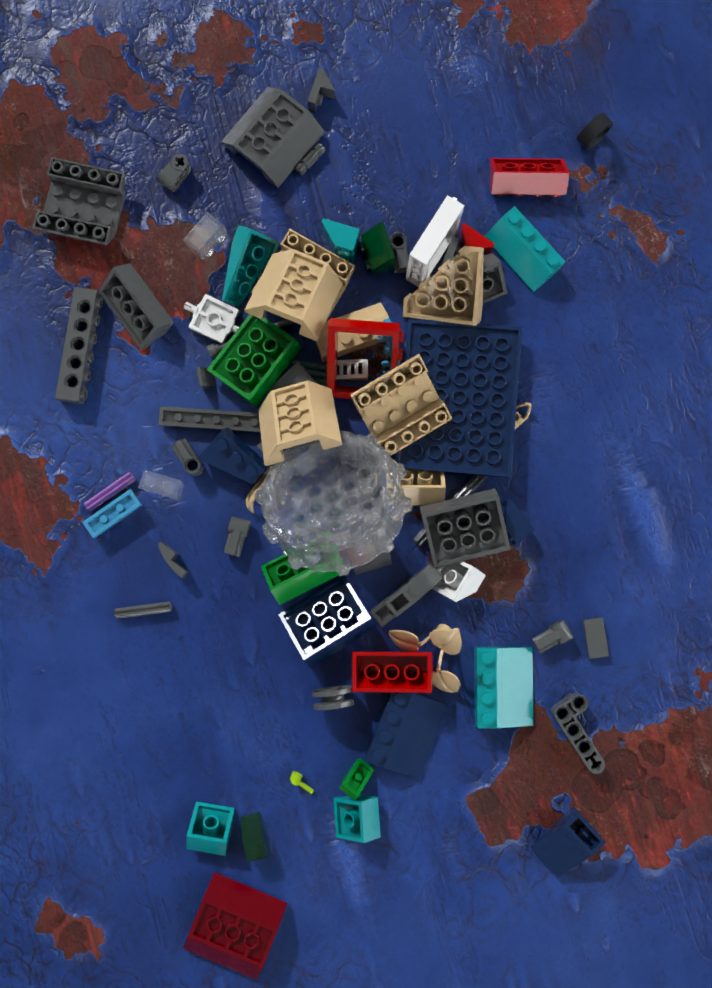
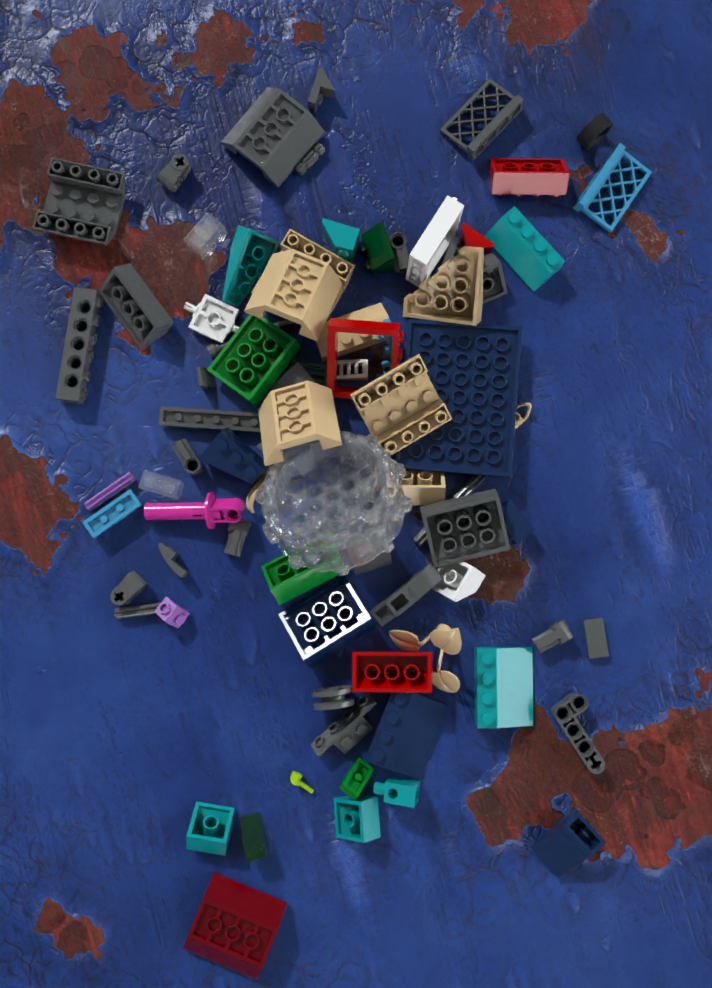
(130, 587): none -> dark grey piece
(171, 612): none -> medium lavender bracket
(210, 510): none -> dark pink piece
(347, 729): none -> dark grey bracket
(406, 795): none -> teal torso
(495, 126): none -> dark grey fence
(603, 176): none -> dark azure fence

